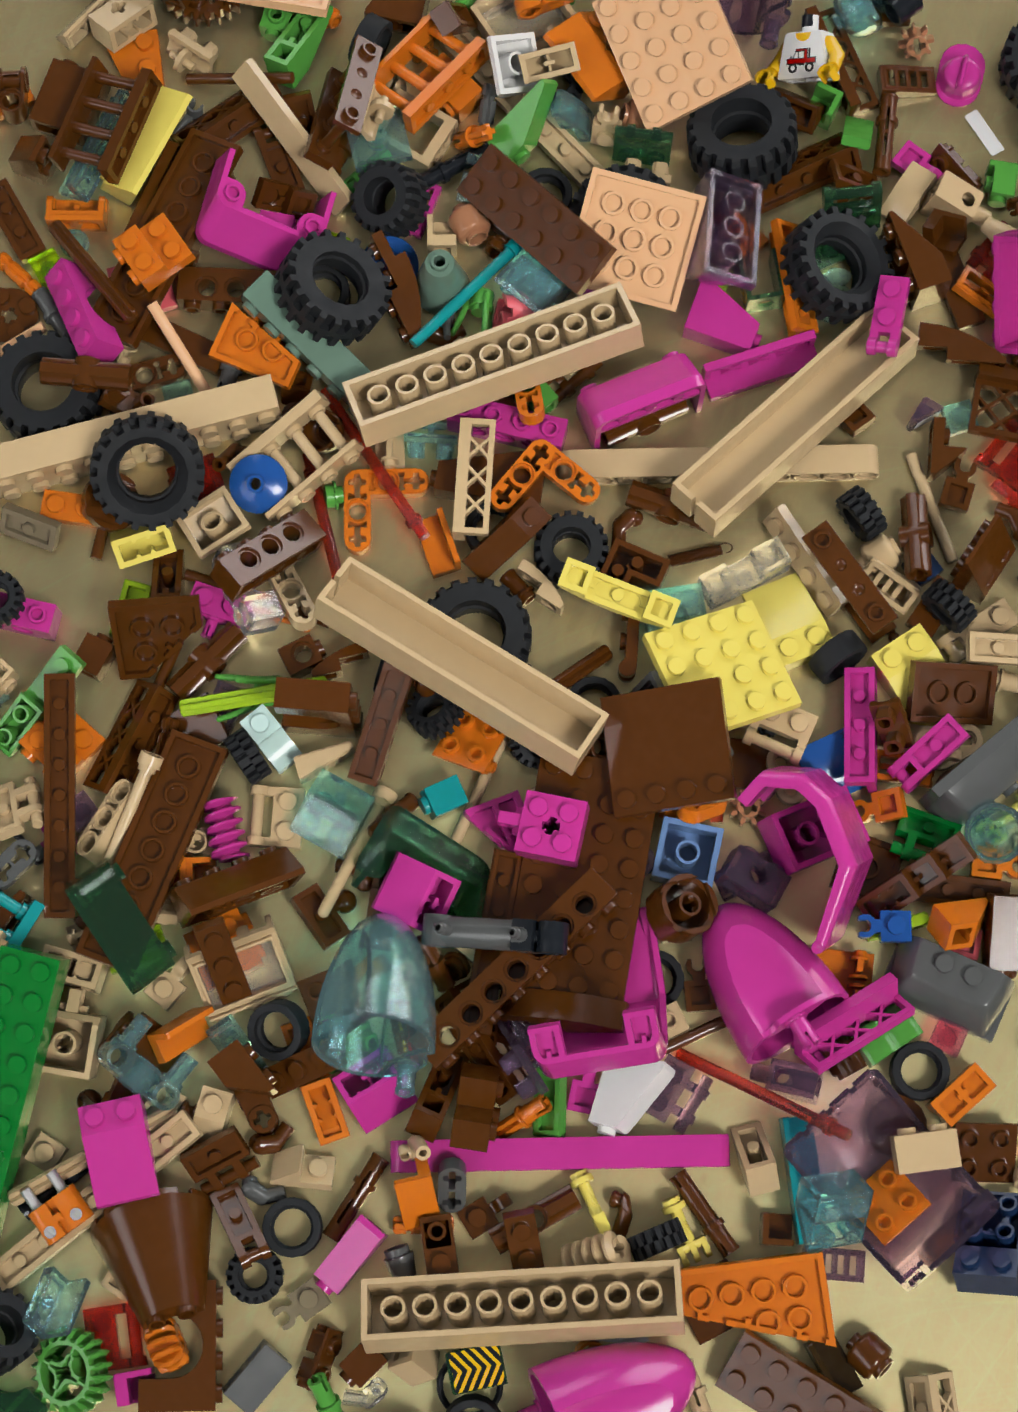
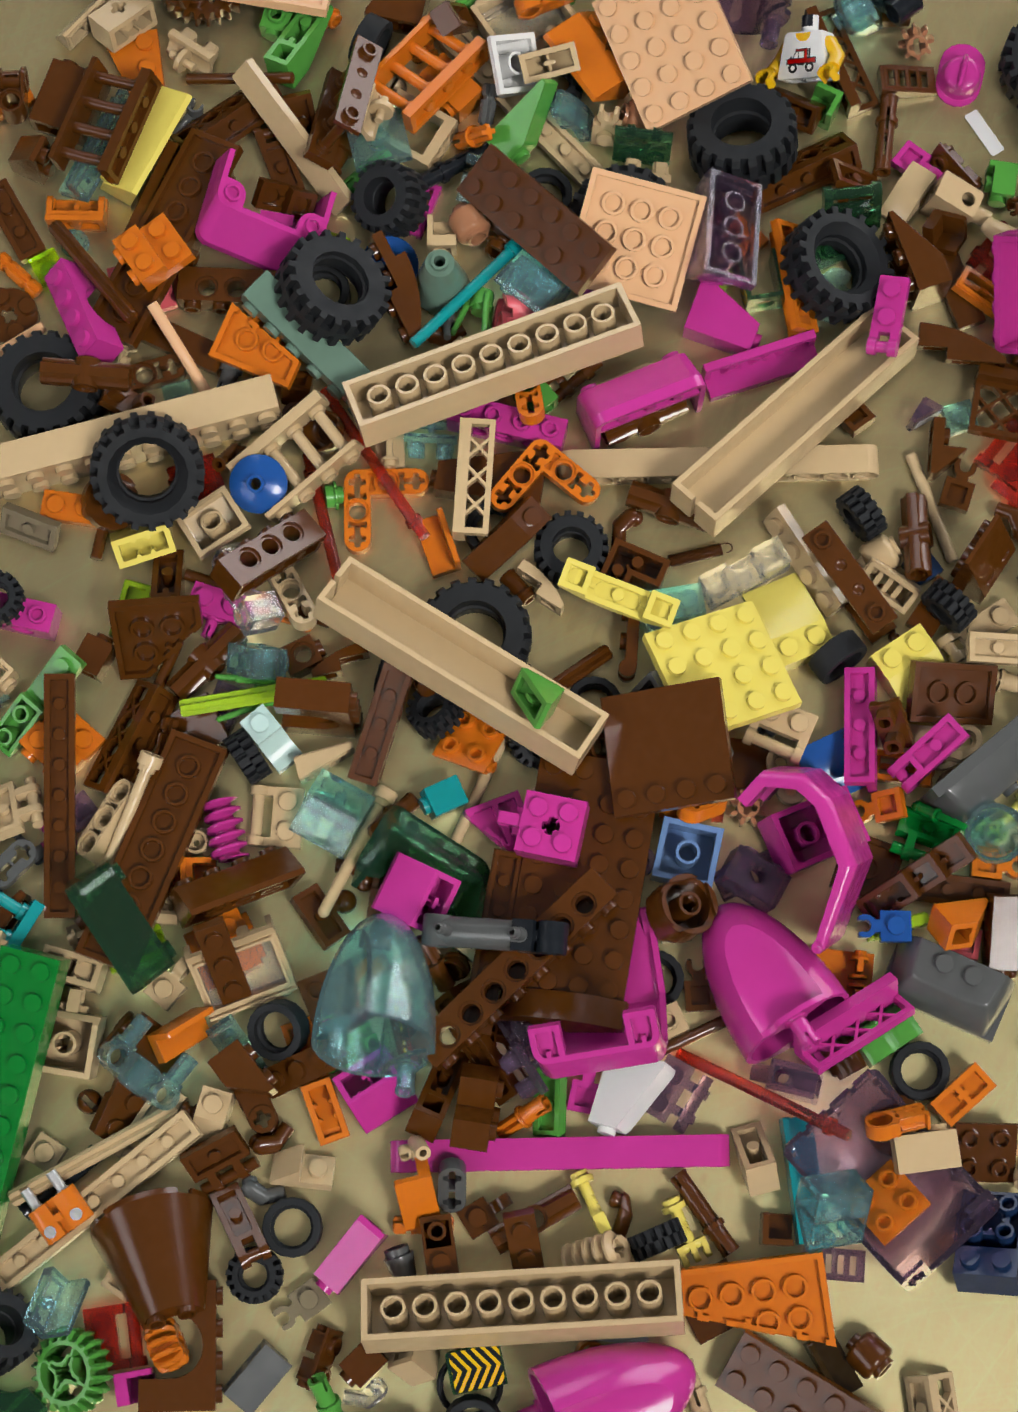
(49, 309): dark grey pin -> none
(118, 1151): dark pink slope -> none
(257, 661): none -> clear light blue brick
(356, 1196): reddish brown pin -> none
(536, 696): none -> bright green slope
(857, 133): bright green tile -> none
(893, 1122): none -> orange piece
(936, 815): none -> green piece
(948, 1037): clear pink plate -> none

